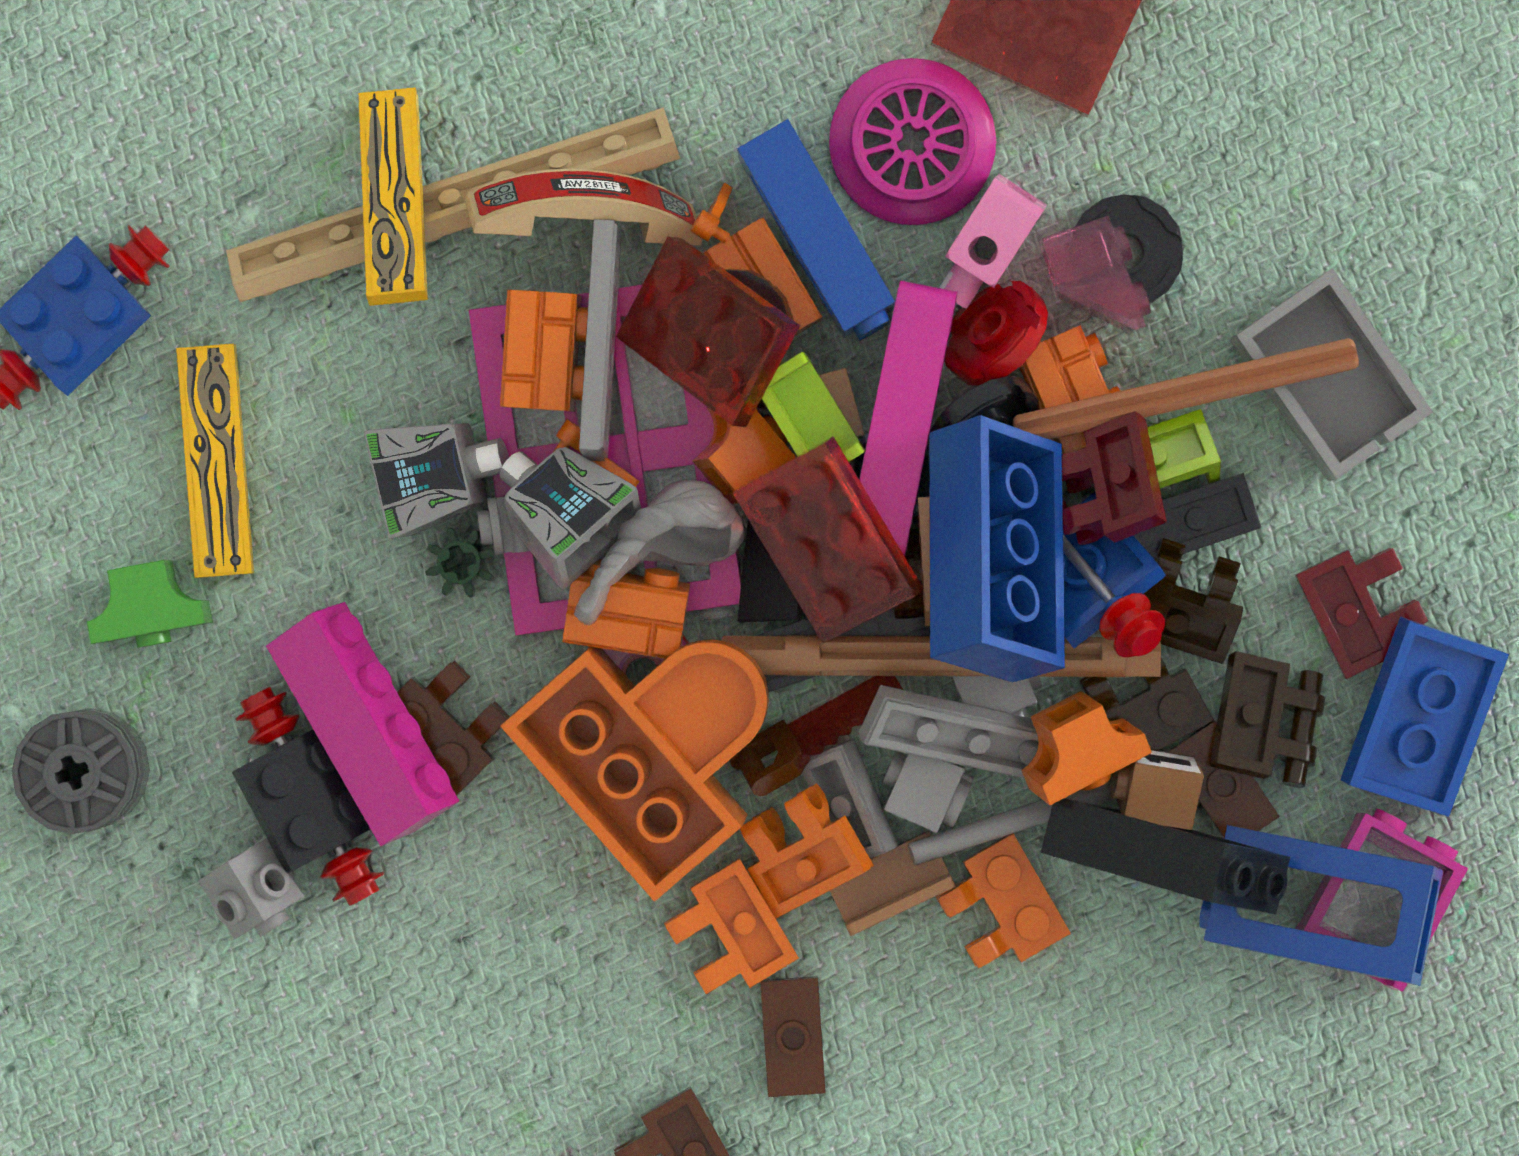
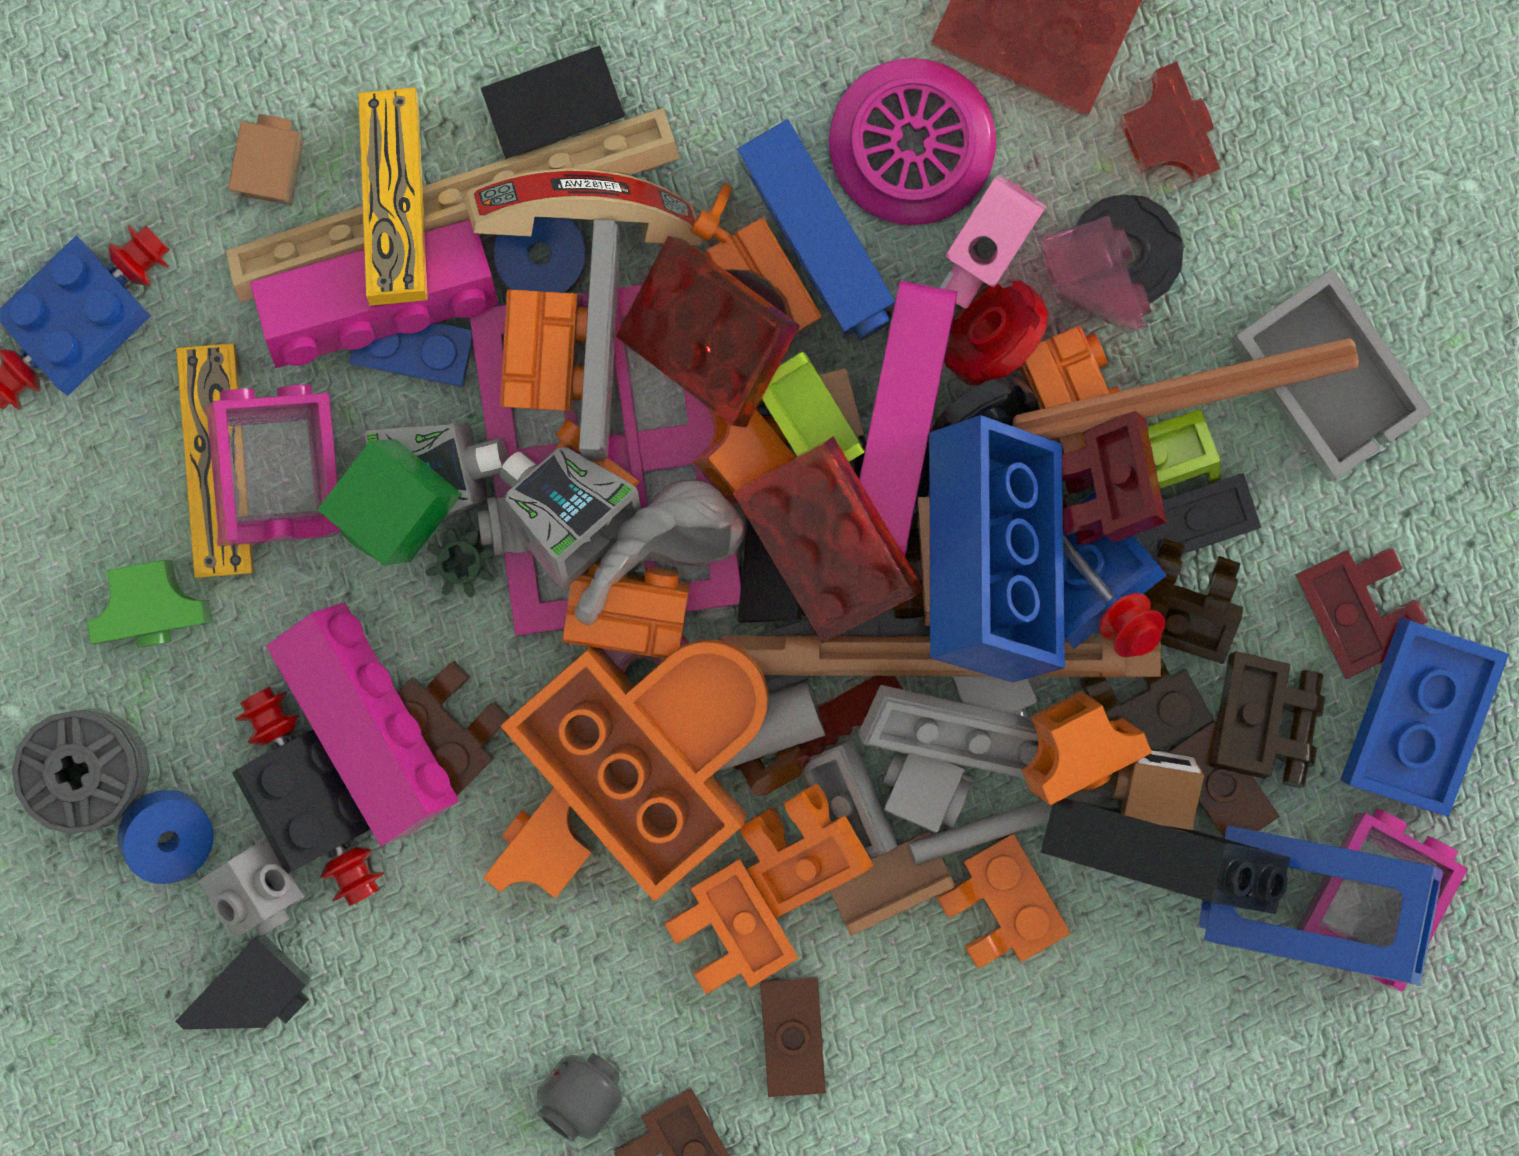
(152, 817): none -> blue piece
(250, 991): none -> black slope
(266, 160): none -> medium nougat brick
(271, 465): none -> window
(327, 306): none -> dark pink brick
(389, 502): none -> green head
(433, 354): none -> blue plate
(540, 849): none -> orange brick
(552, 102): none -> black piece
(558, 273): none -> blue piece
(579, 1096): none -> dark grey head
(790, 720): none -> light grey brick
(1171, 128): none -> clear red brick

